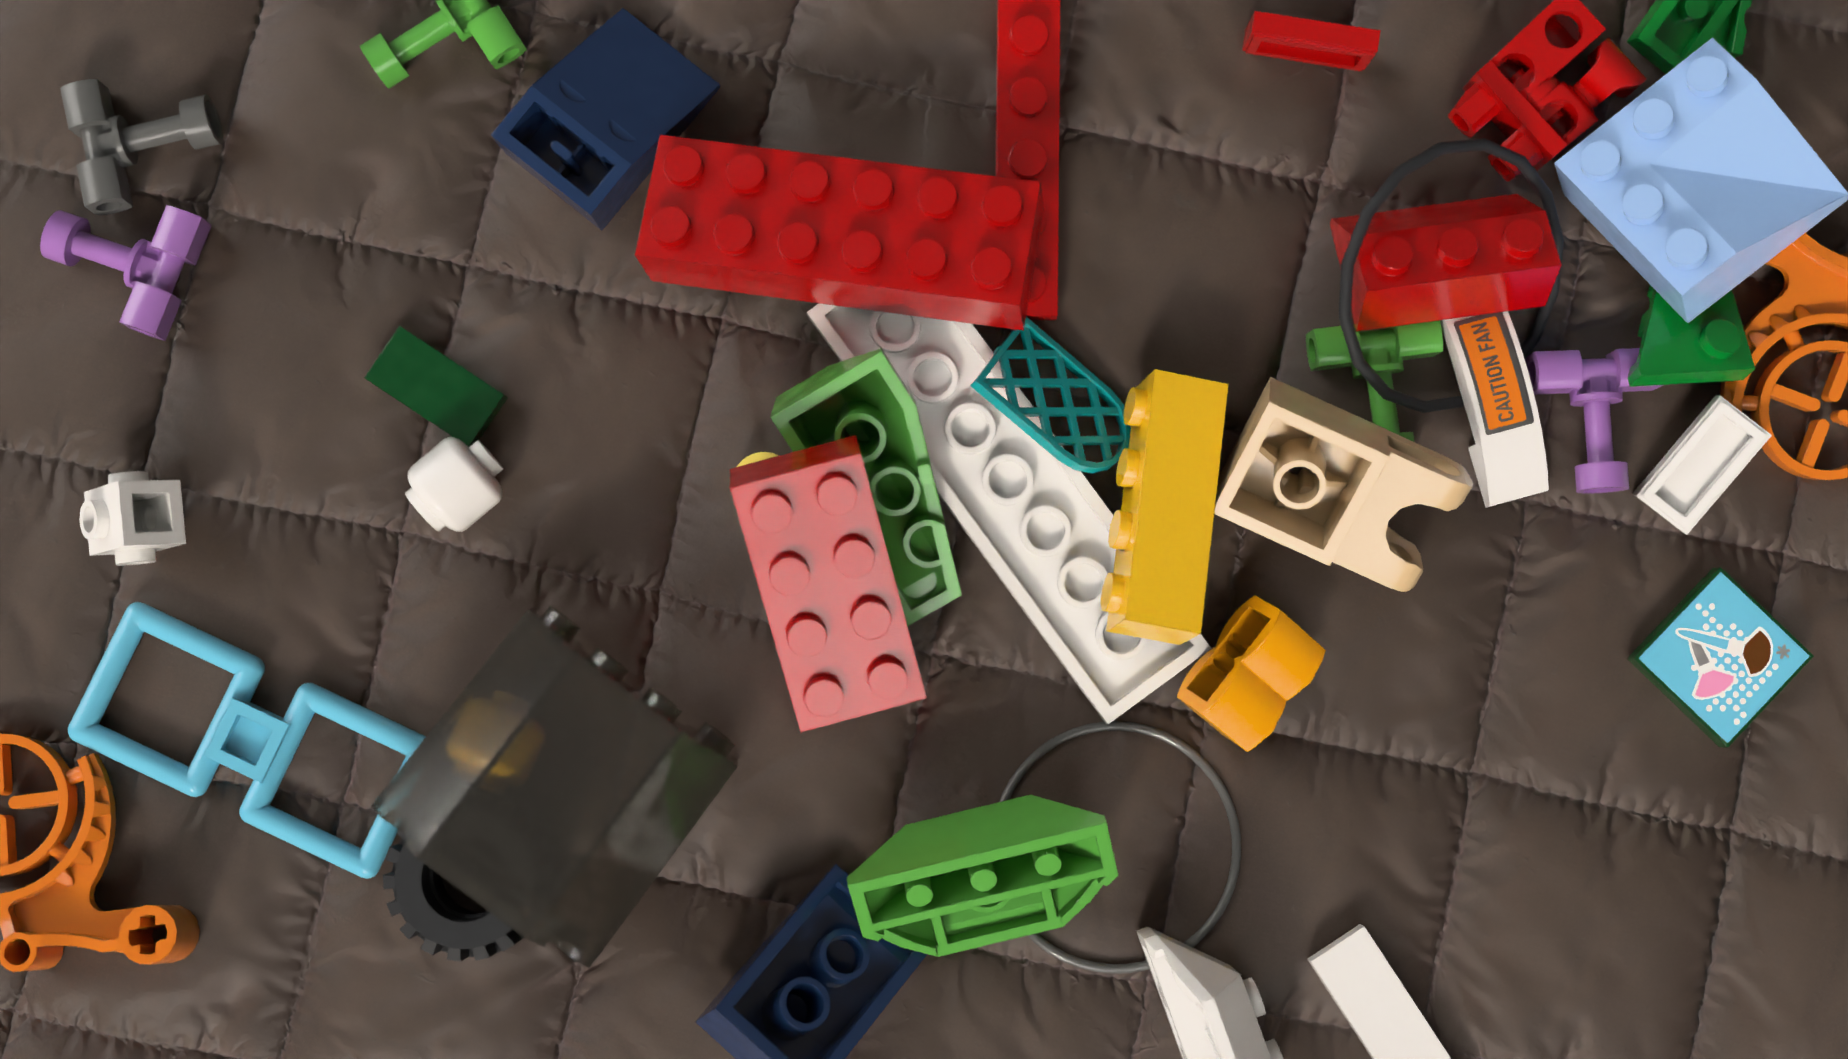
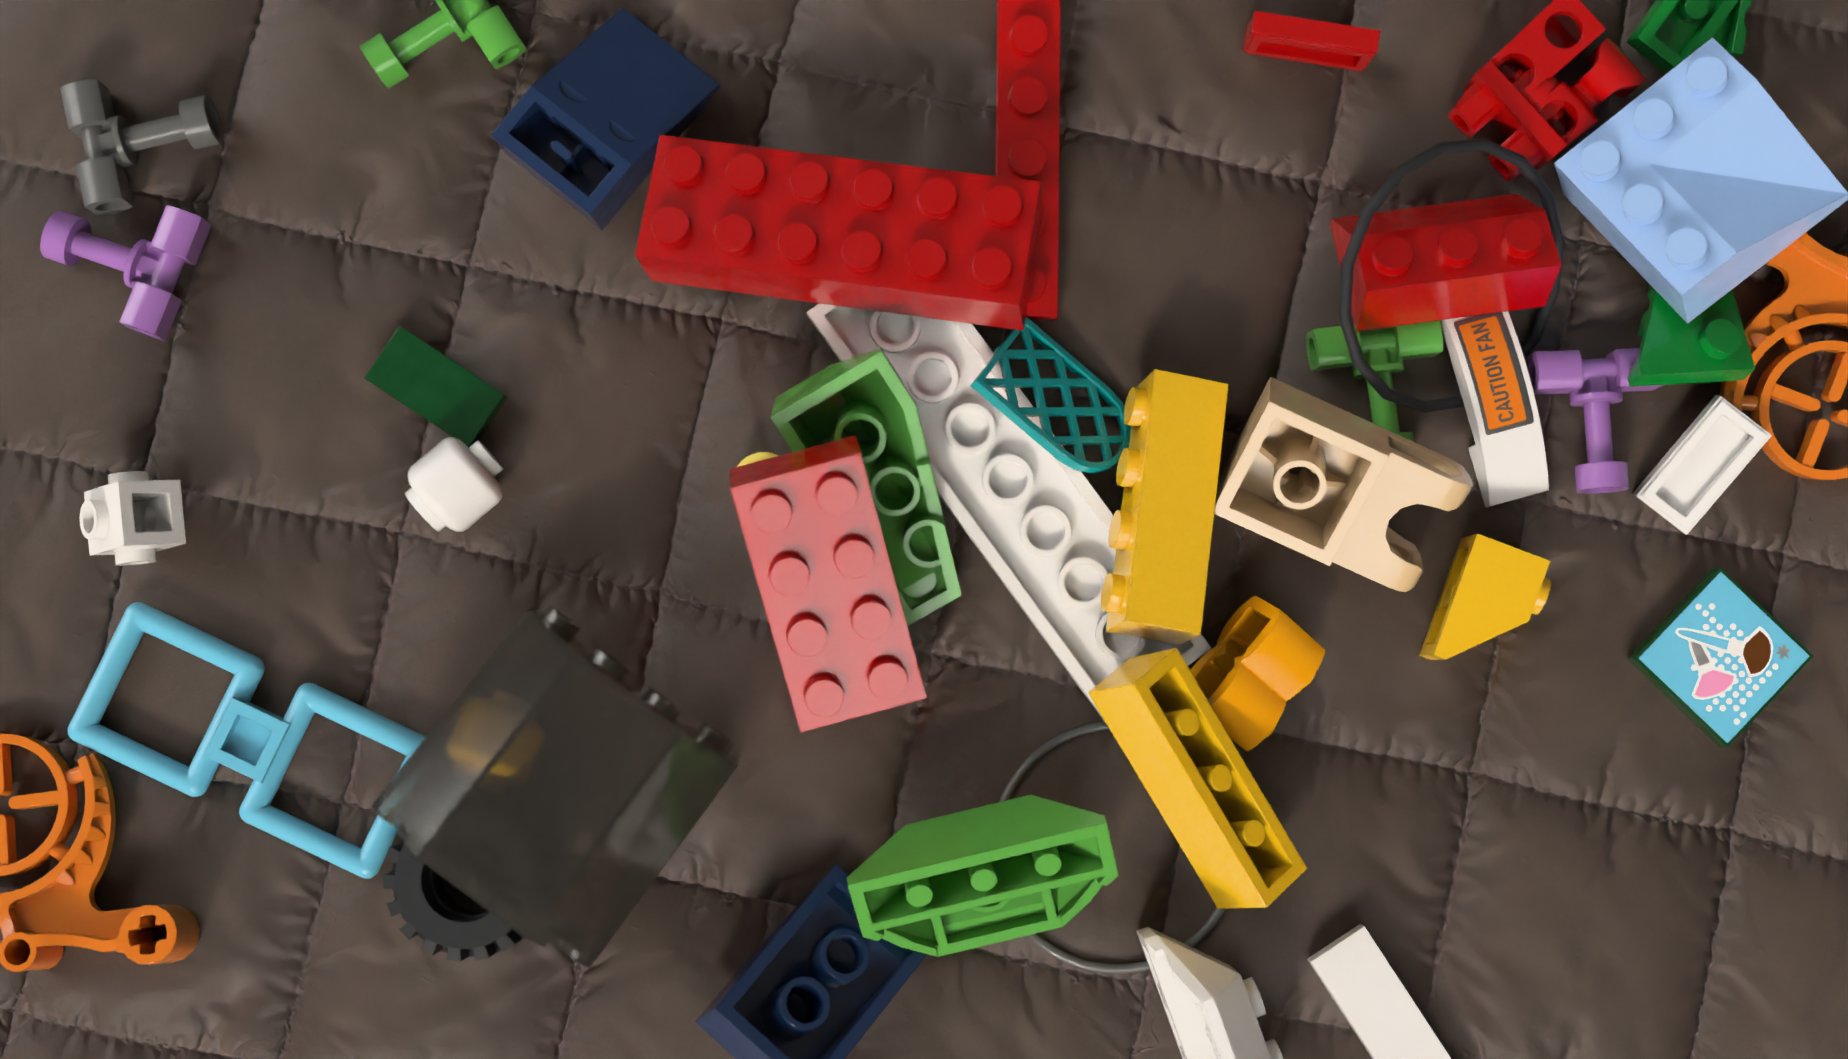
(1198, 780): none -> yellow brick
(1485, 596): none -> yellow slope

